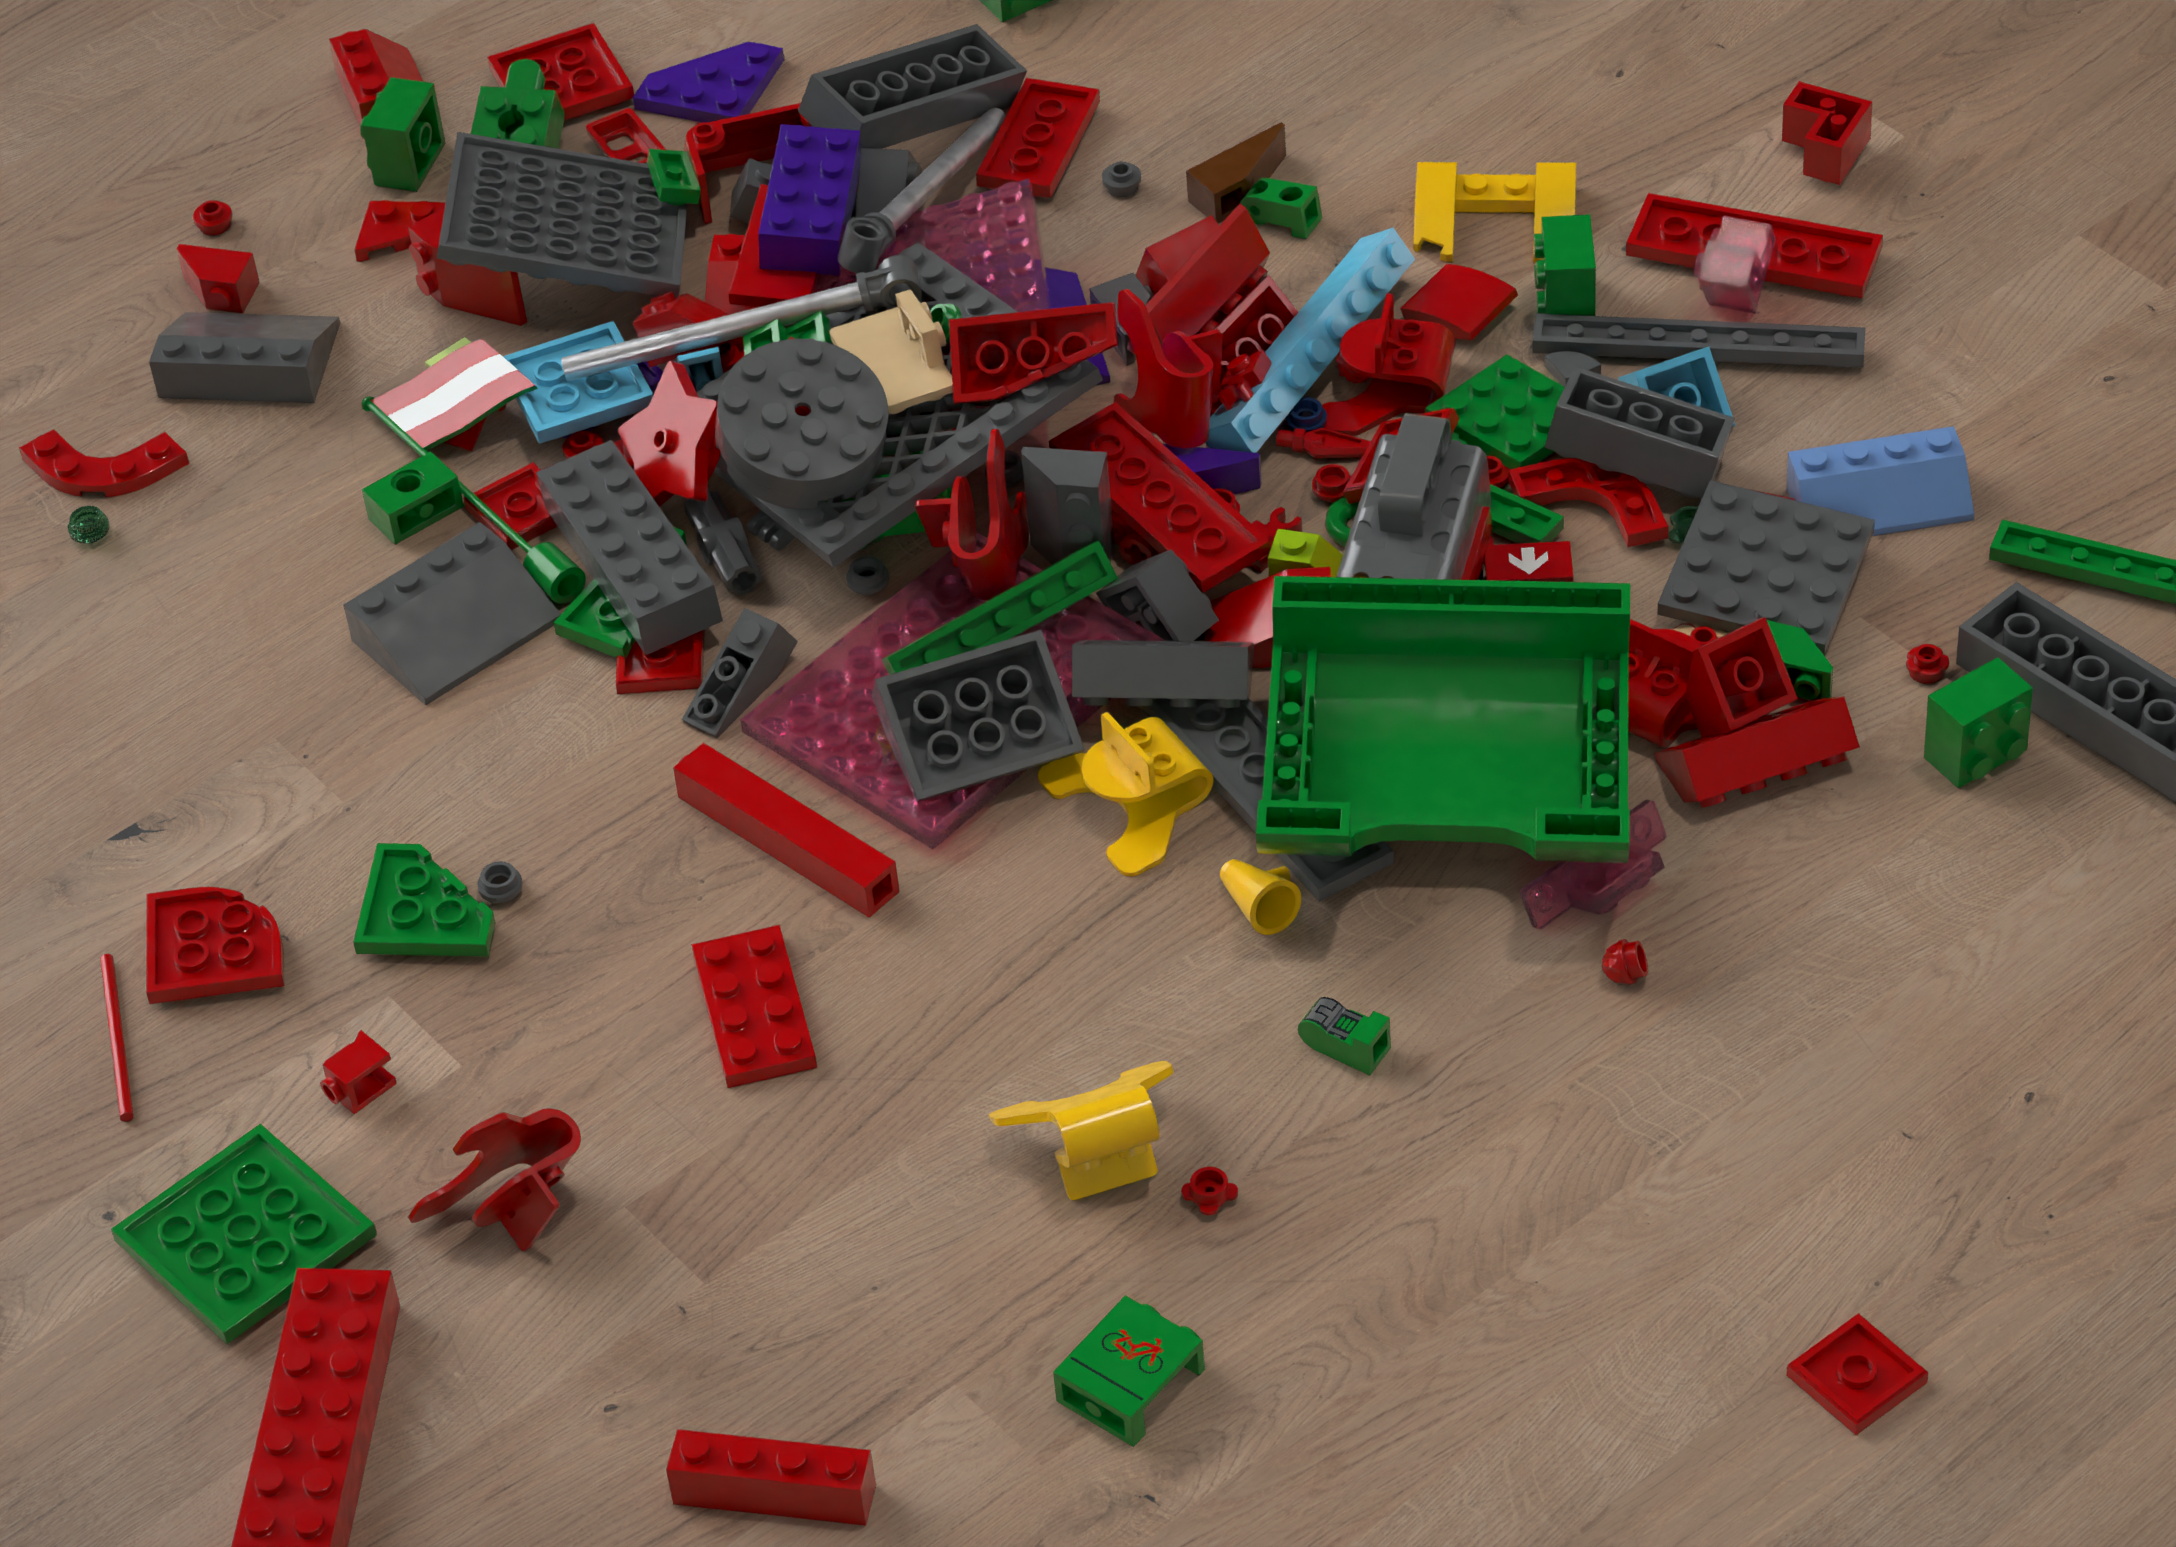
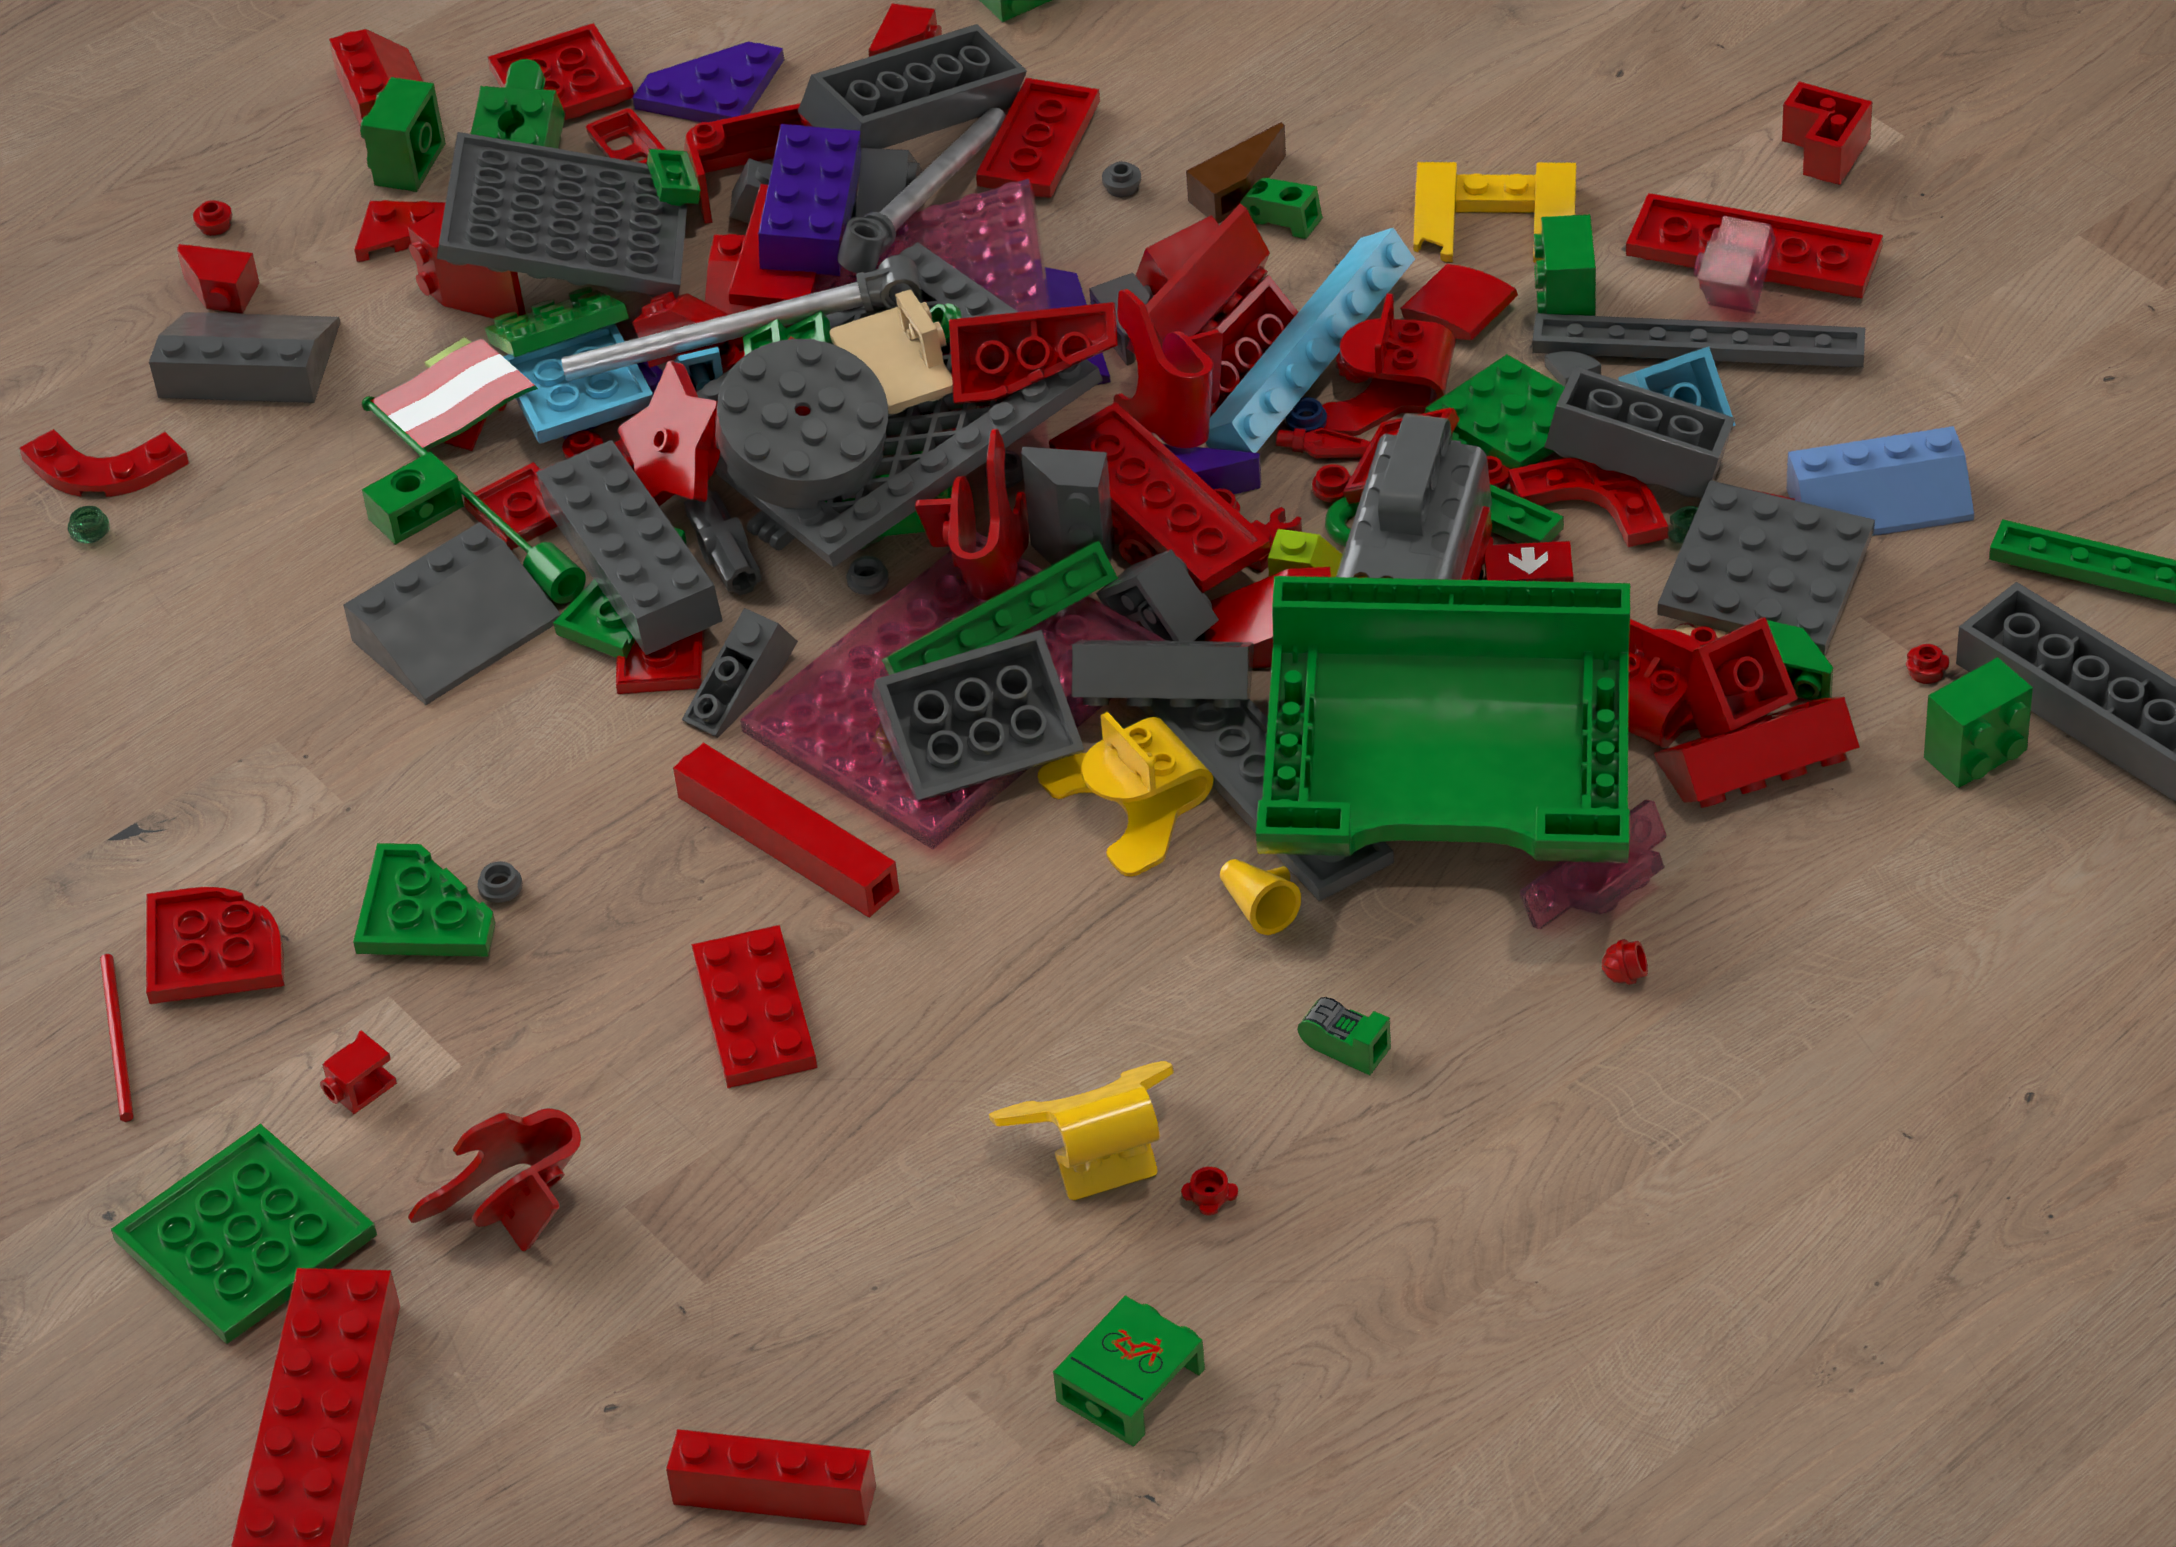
(554, 322): none -> green plate
(903, 27): none -> red slope
(1242, 376): red plate -> none
(1857, 1374): red tile -> none

